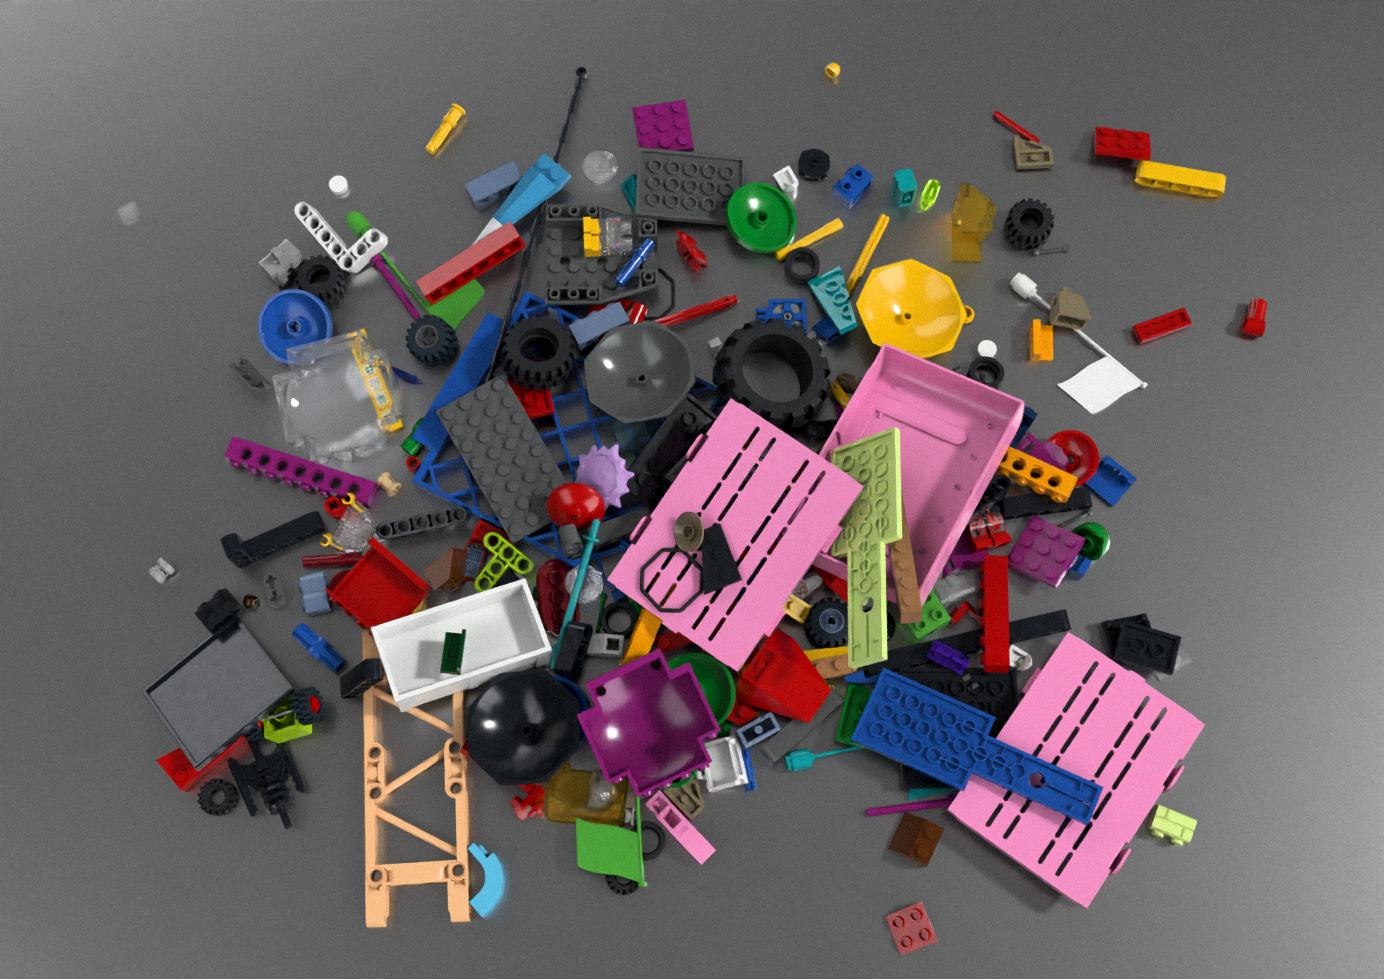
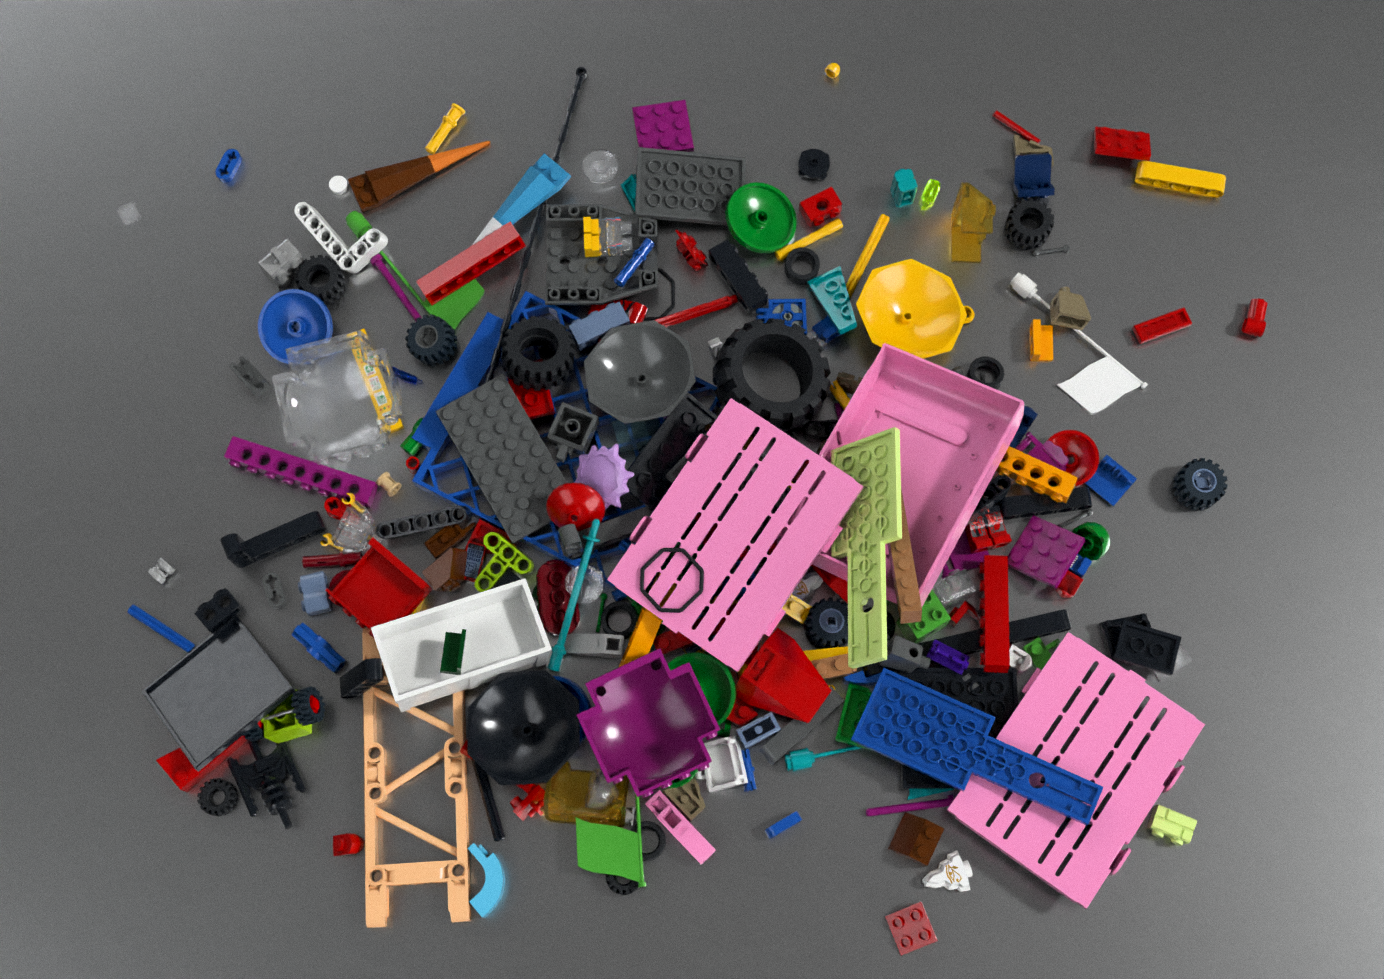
(160, 628): none -> blue axle
(229, 166): none -> blue beam
(250, 601): dark brown hinge -> none
(347, 844): none -> red plate
(386, 182): none -> reddish brown plate
(447, 538): none -> reddish brown hinge
(489, 802): none -> black axle
(493, 184): sand blue brick -> none
(573, 649): black beam -> none
(576, 441): none -> dark grey hinge
(688, 531): dark tan dish -> none
(718, 561): black wing -> none
(738, 277): none -> black brick
(783, 825): none -> blue beam
(786, 180): white plate -> none
(826, 199): none -> red brick
(852, 186): blue brick -> none
(904, 655): none -> dark grey torso
(951, 874): none -> white rock
(986, 348): white tile -> none
(1033, 176): none -> dark blue bracket
(1039, 652): none -> bright green hinge
(1069, 585): none -> red plate
(1200, 484): none -> black wheel

